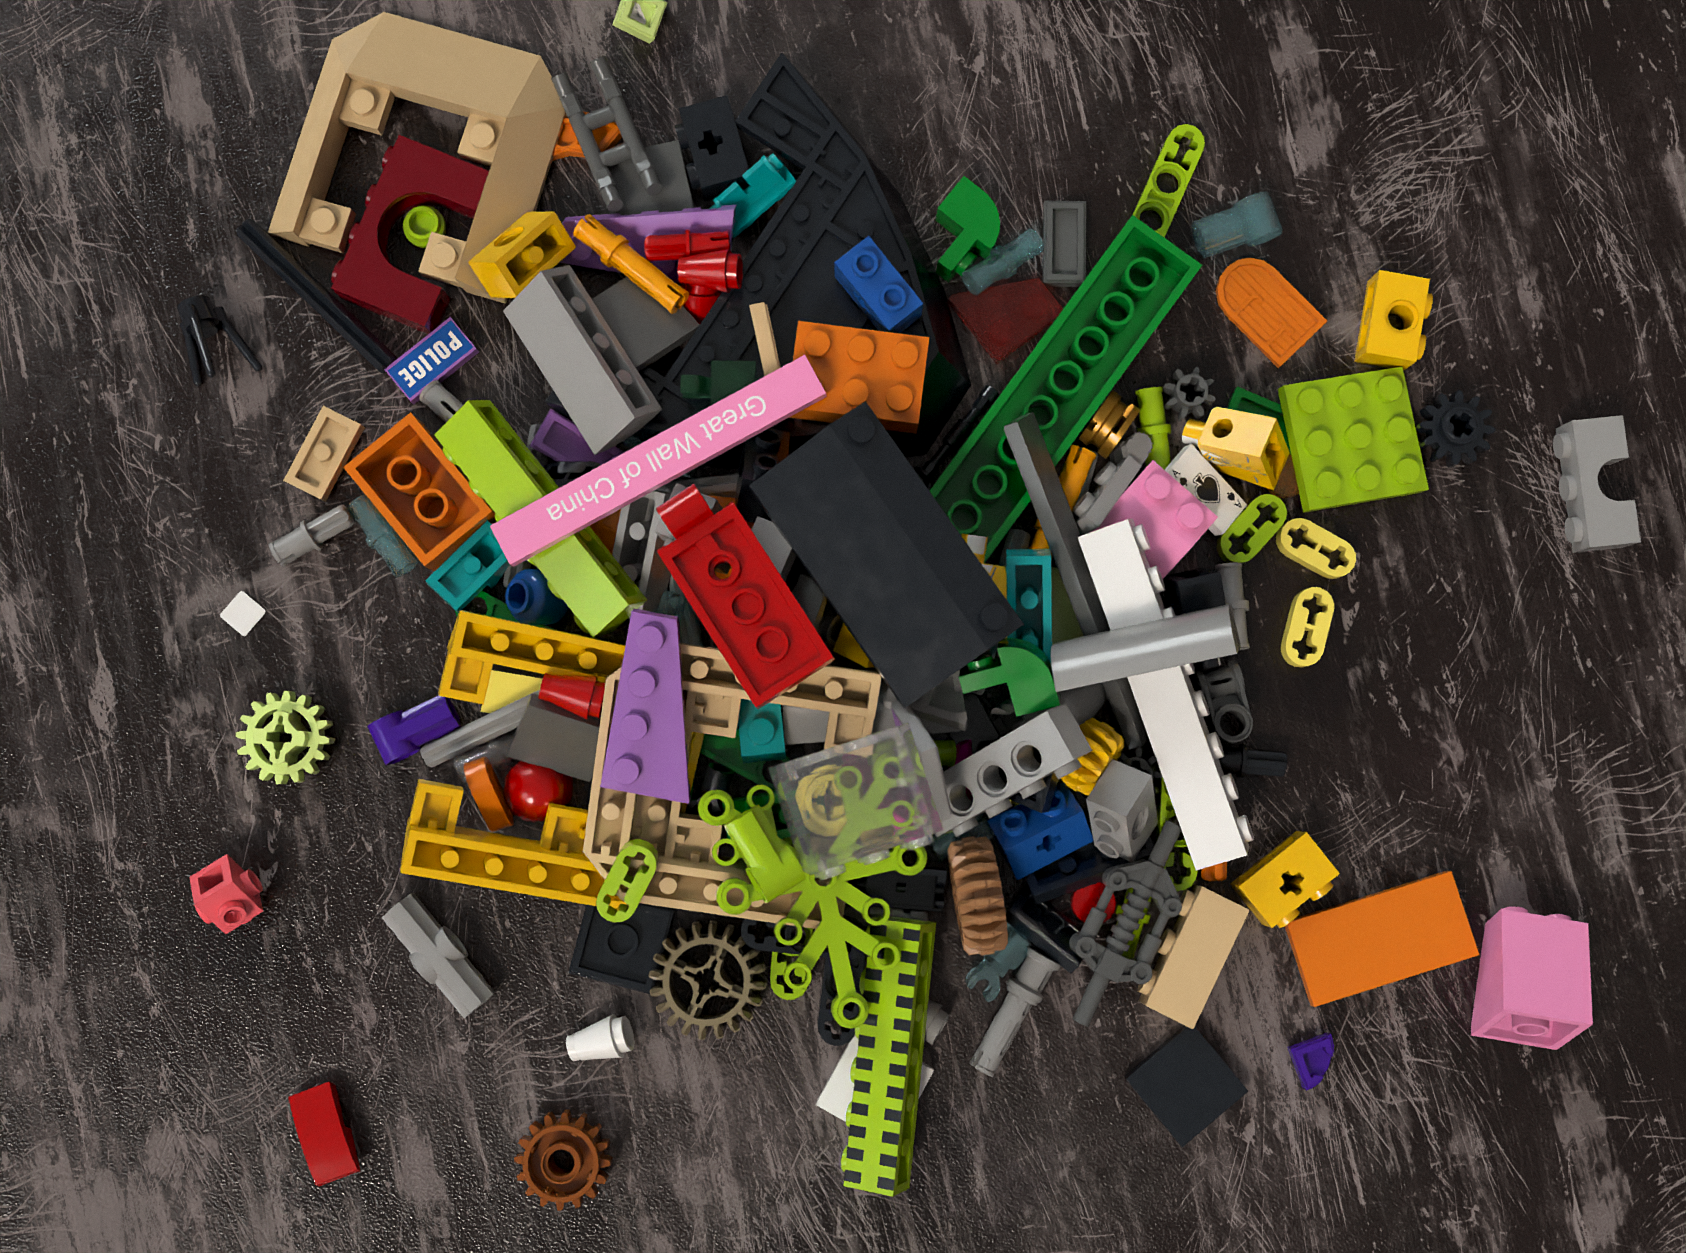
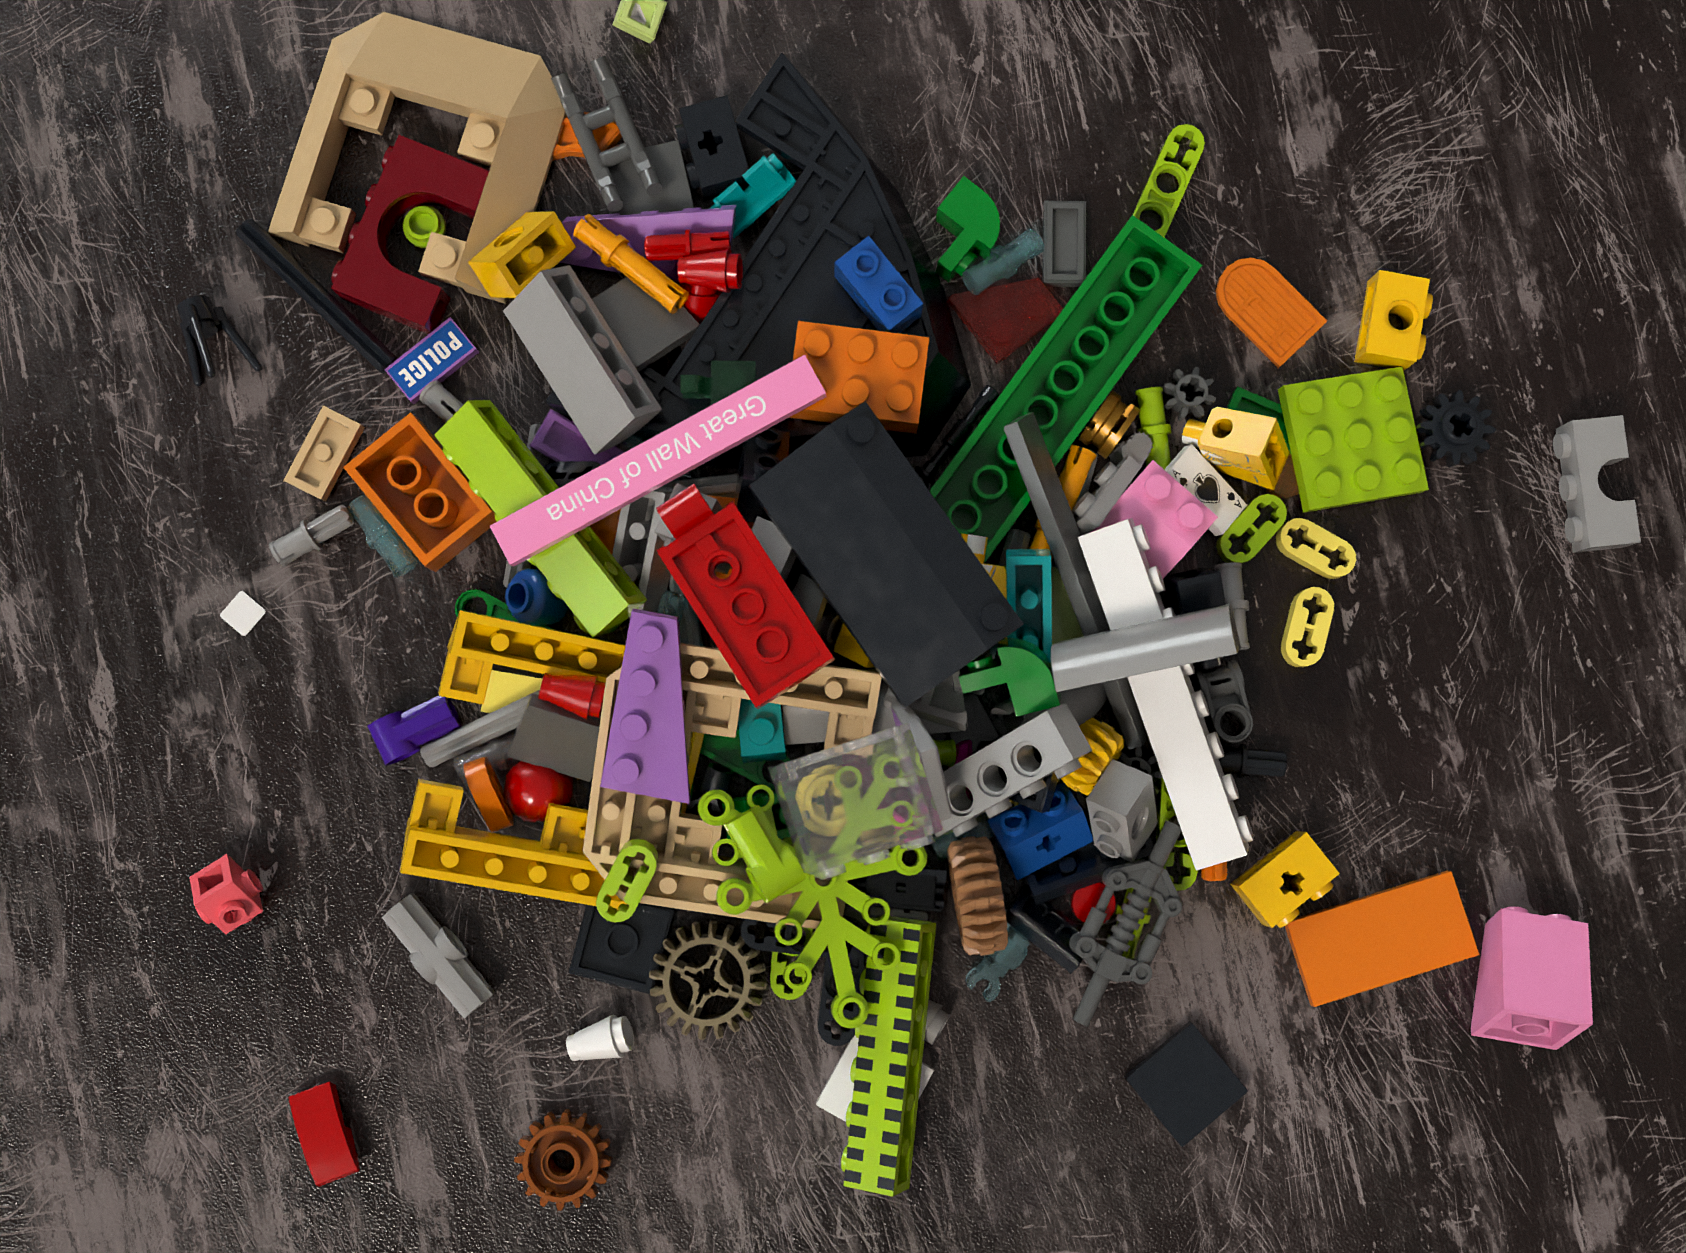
(285, 721): yellowish green gear -> none
(470, 569): teal slope -> none
(764, 337): tan tile -> none
(1023, 993): light grey pin -> none
(1193, 955): tan brick -> none
(1248, 222): clear light blue piece -> none
(1312, 1059): dark purple tile -> none

